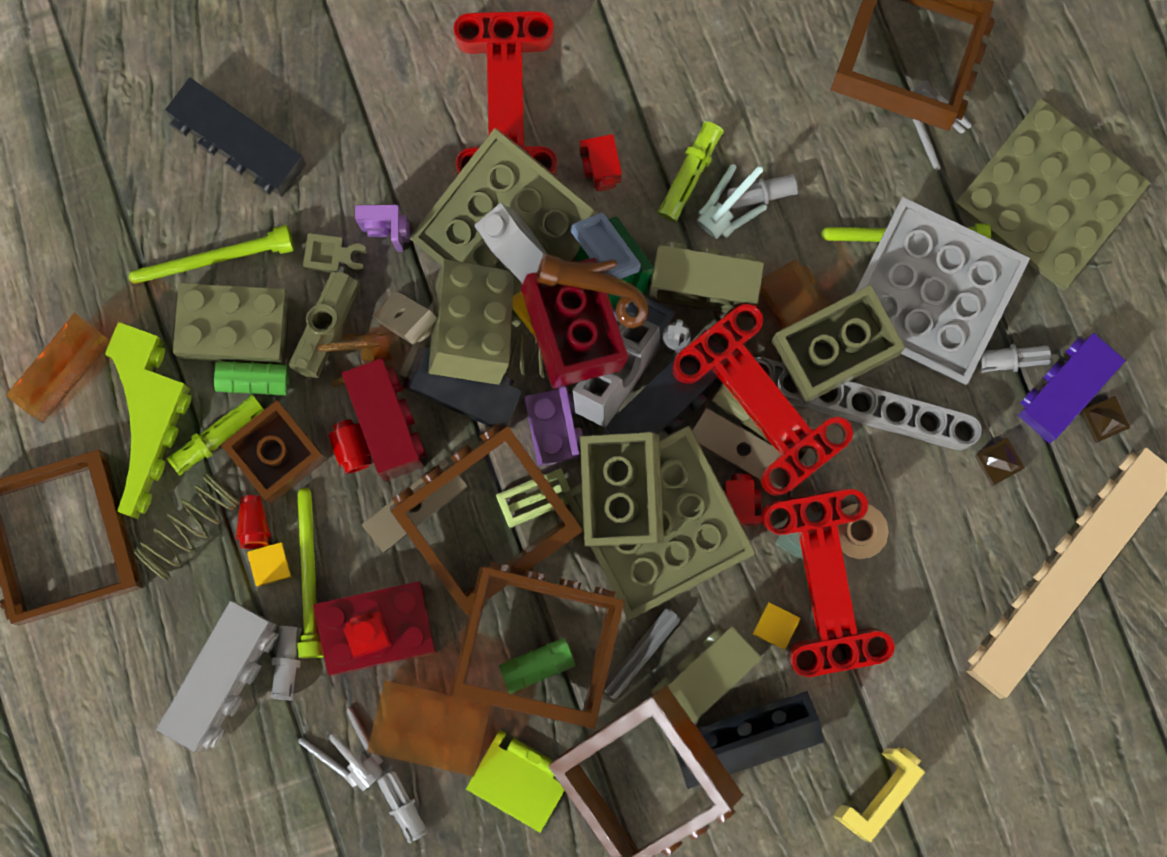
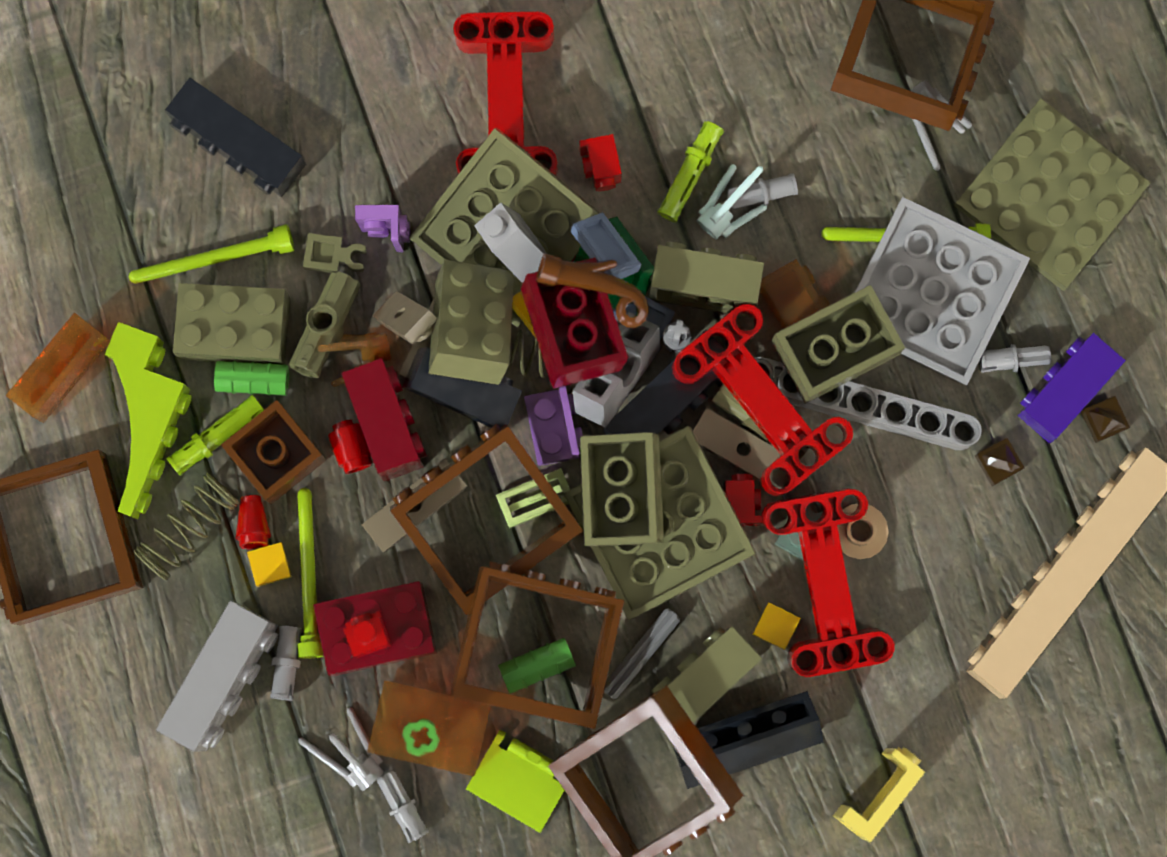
(424, 747): none -> bright green axle

